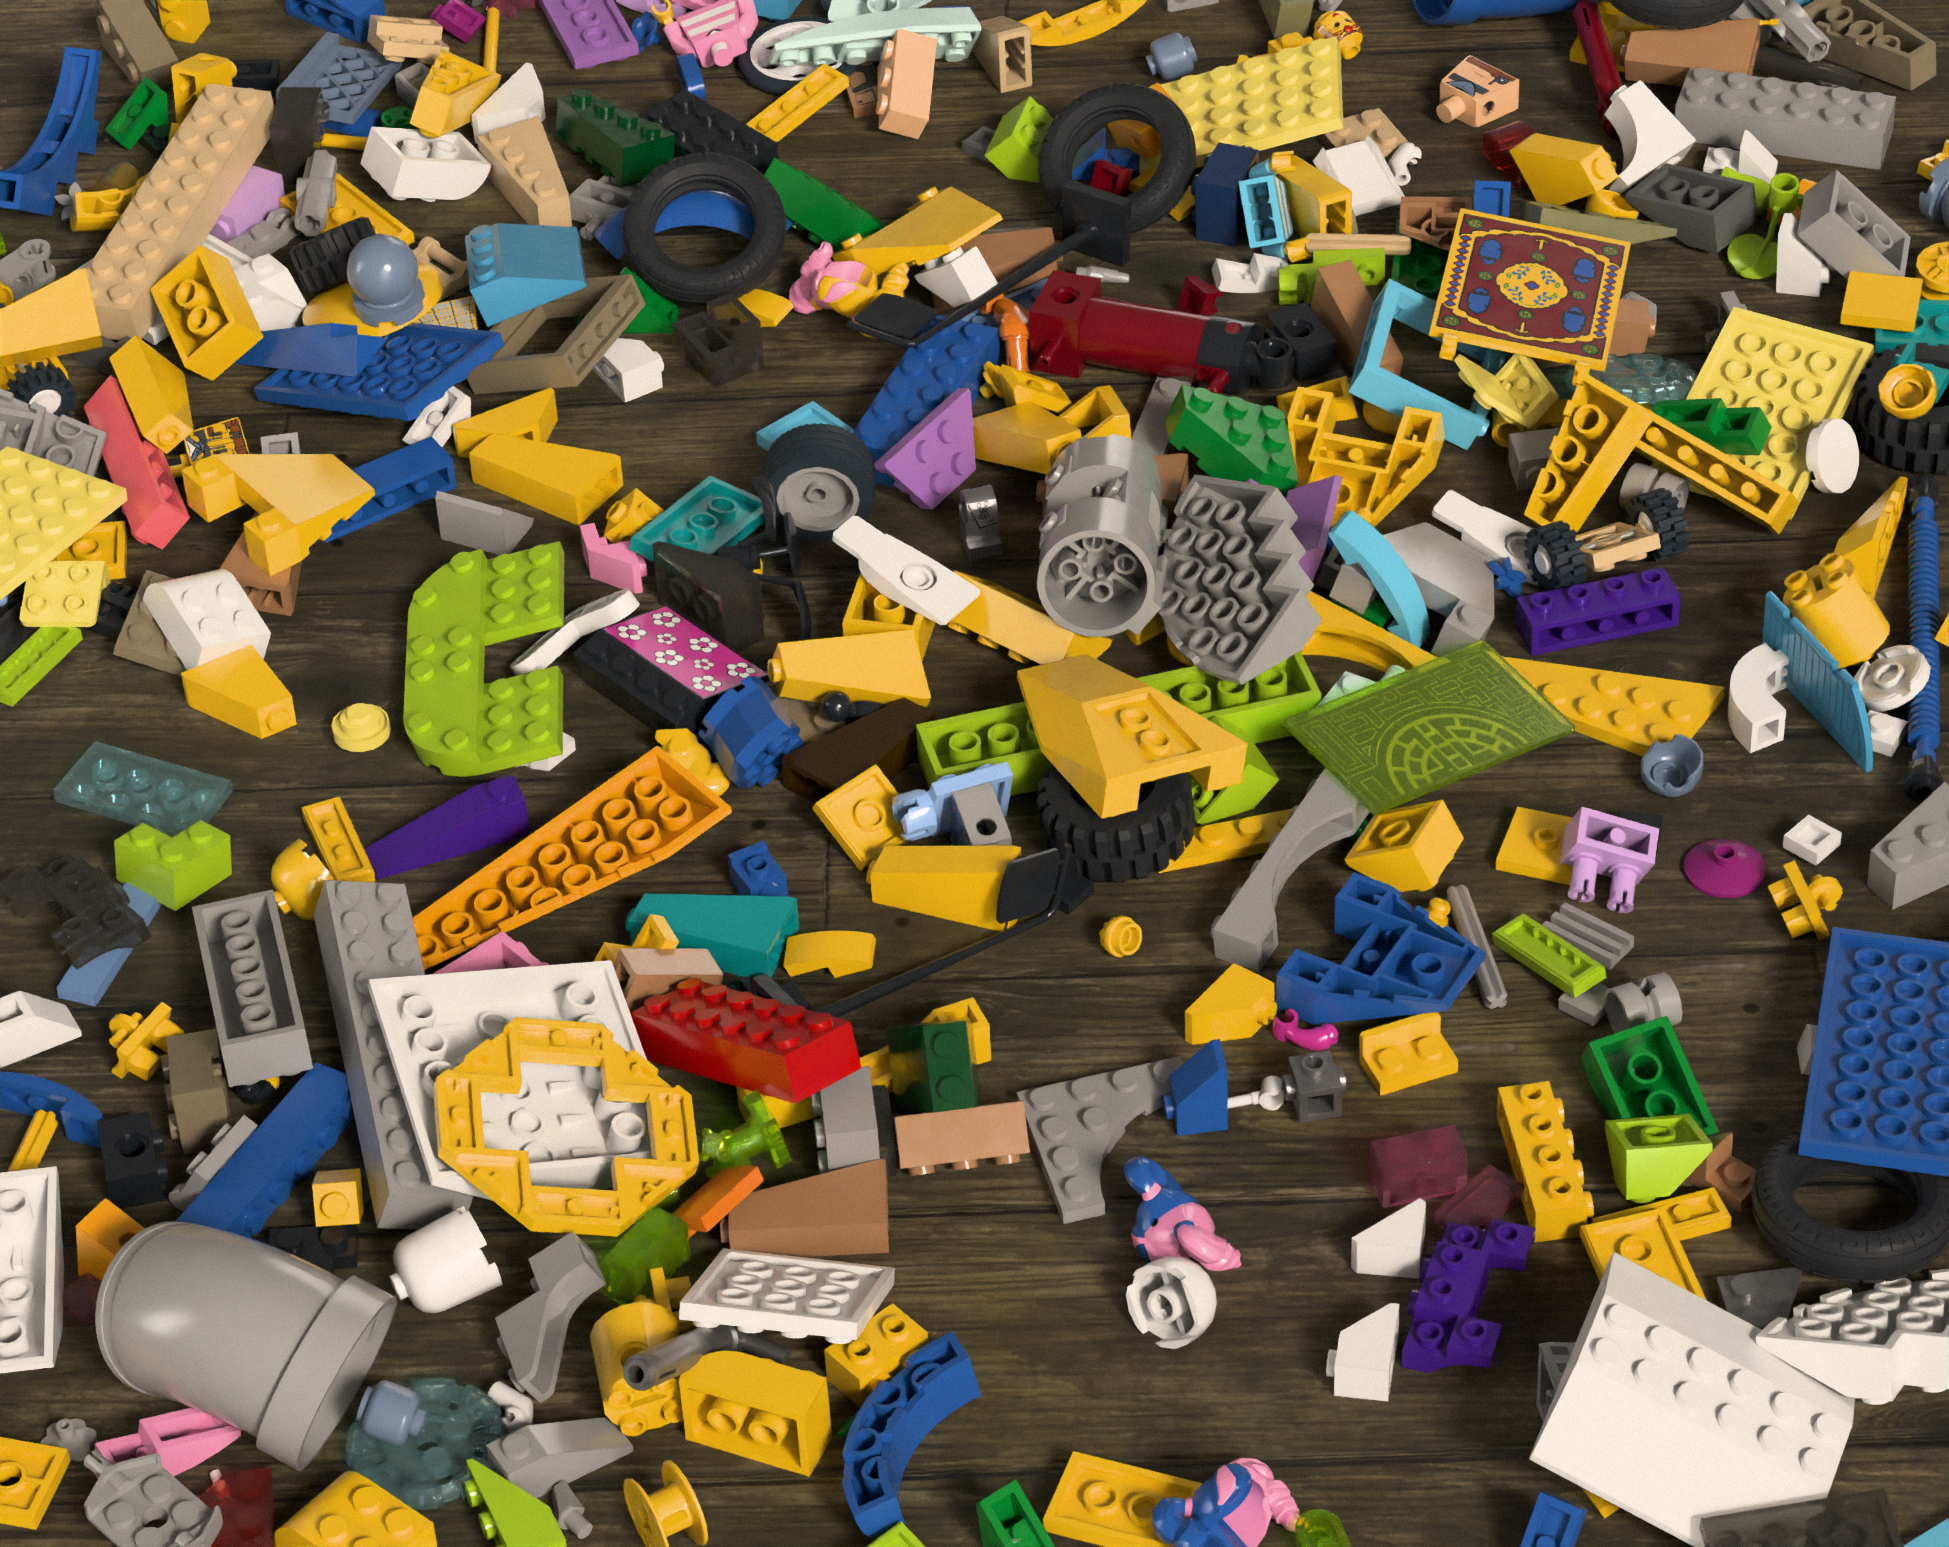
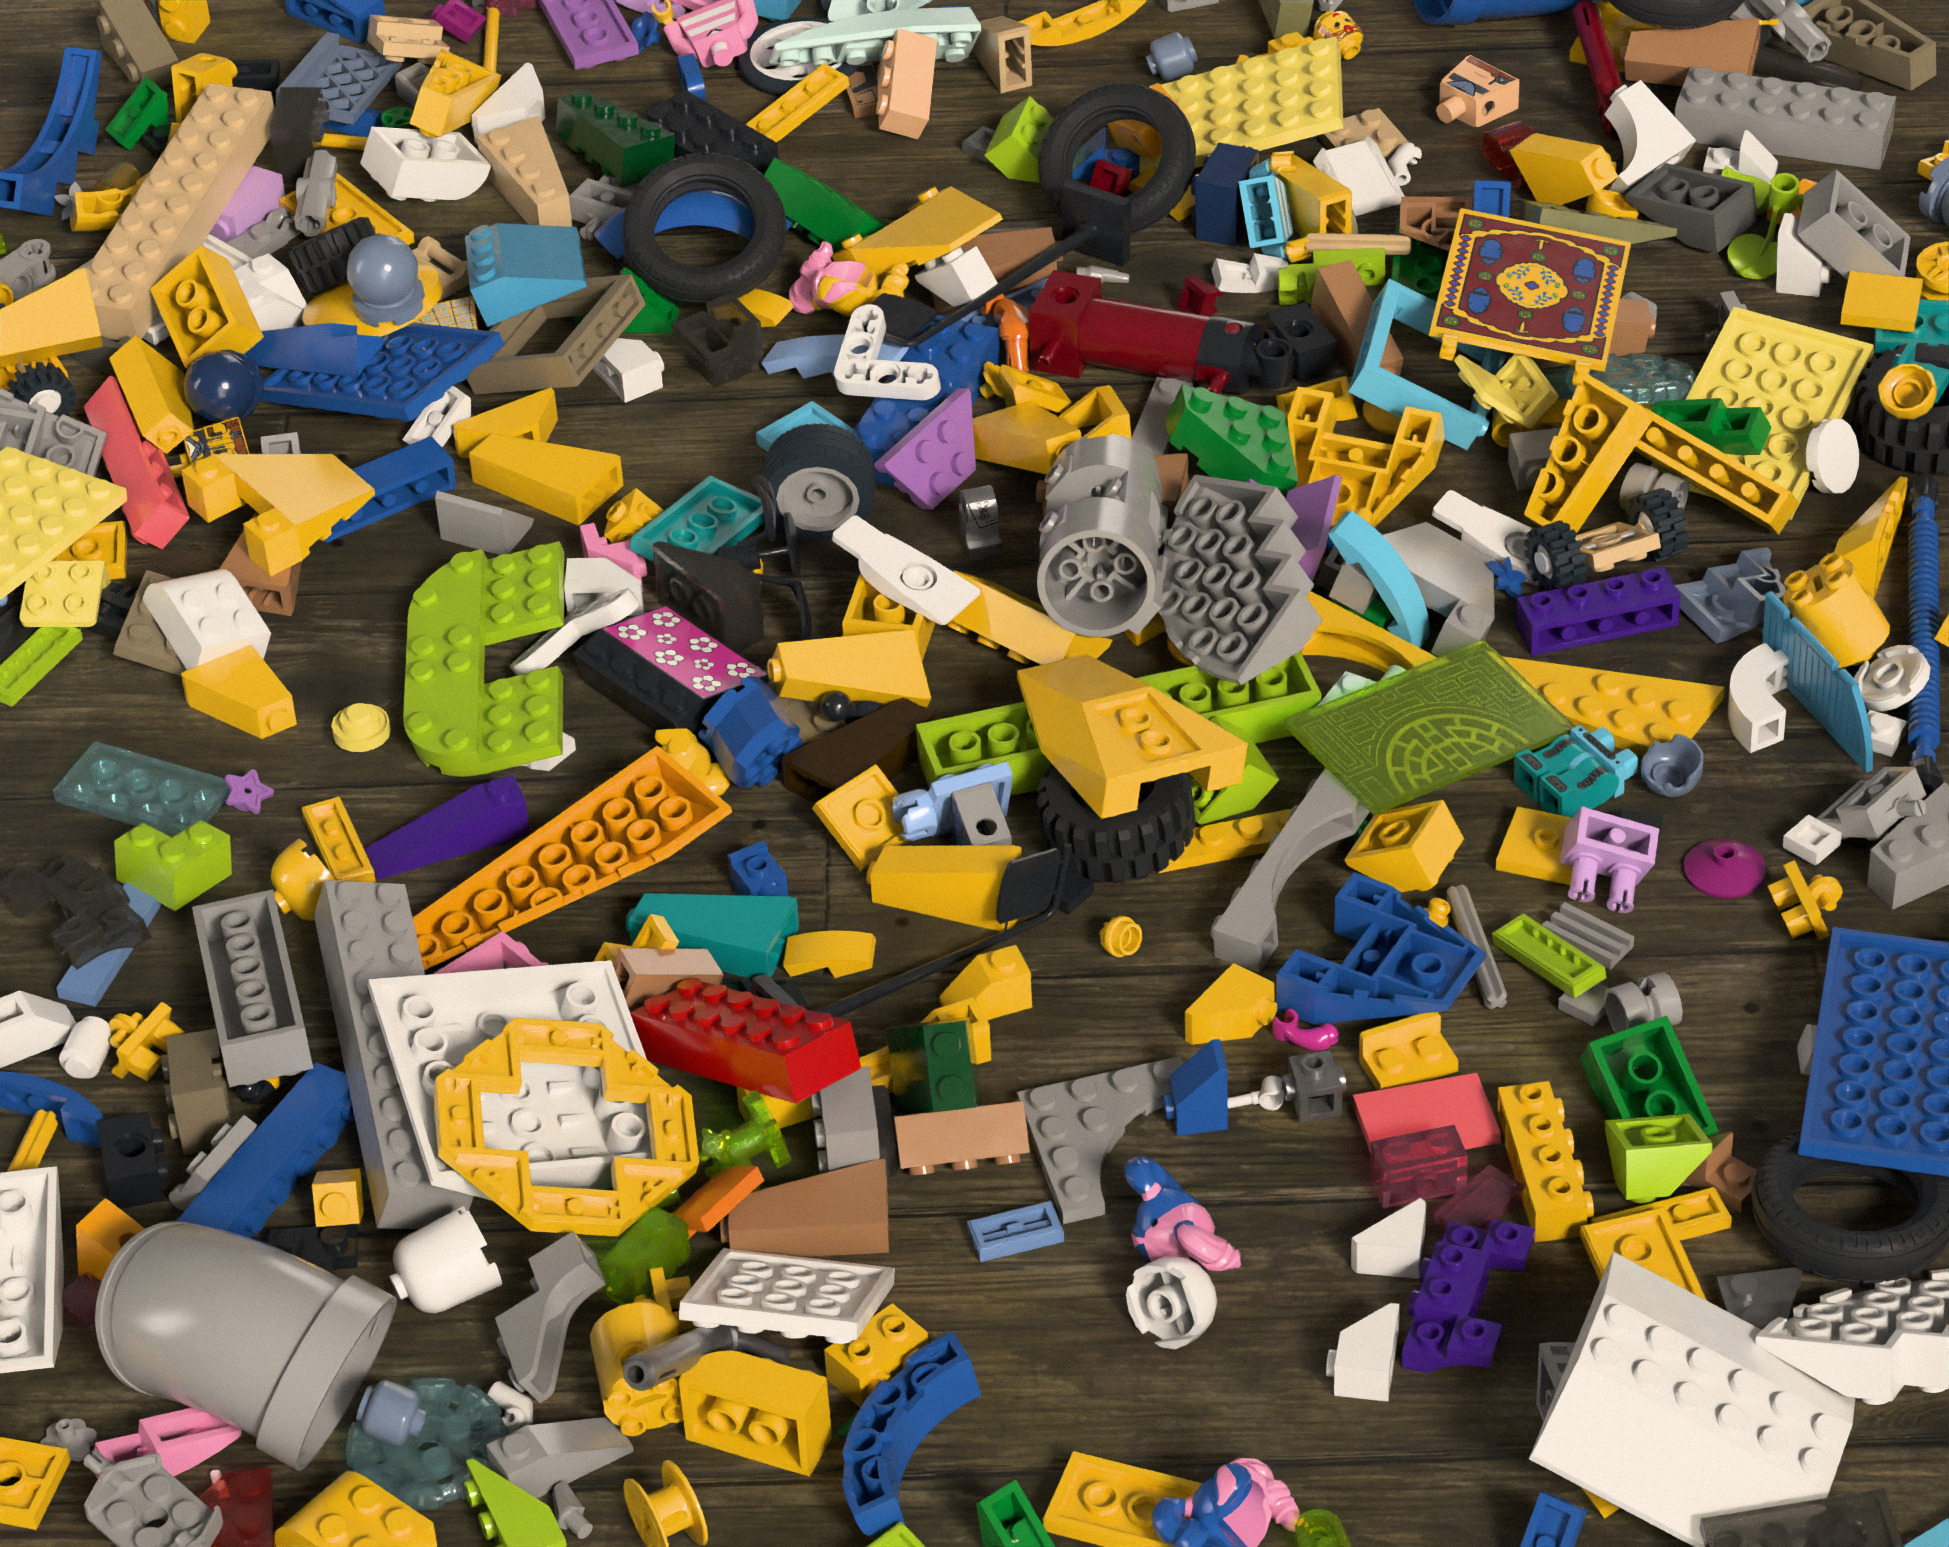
(86, 1047): none -> white brick
(223, 386): none -> dark blue tile
(243, 800): none -> medium lavender plate
(595, 578): none -> white slope
(819, 354): none -> light blue slope
(867, 365): none -> white beam
(996, 981): none -> yellow slope
(1018, 1236): none -> medium blue tile
(1427, 1107): none -> coral tile
(1574, 771): none -> teal hips
(1732, 595): none -> sand blue slope
(1877, 804): none -> light grey plate

